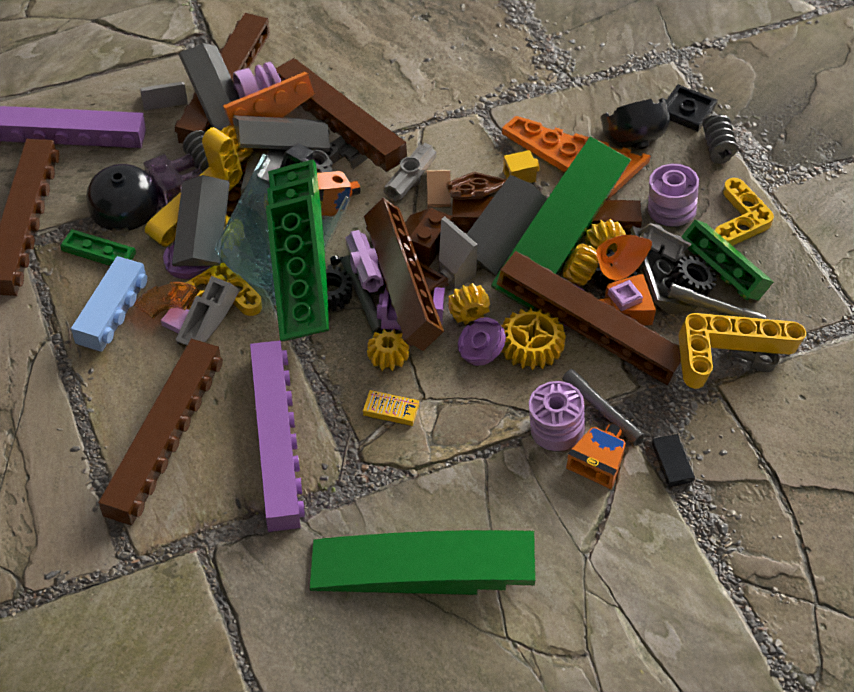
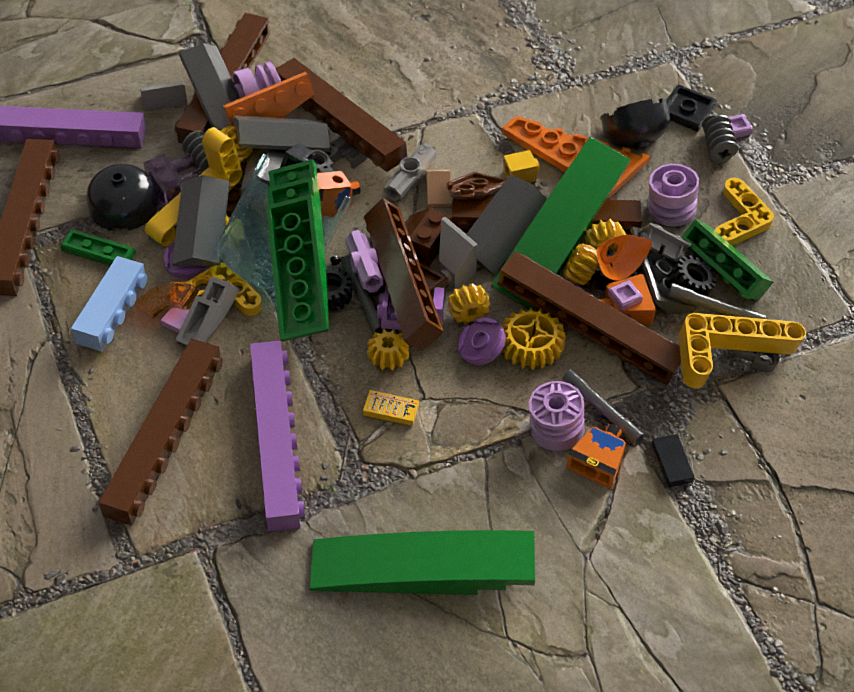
(741, 126): none -> lavender tile

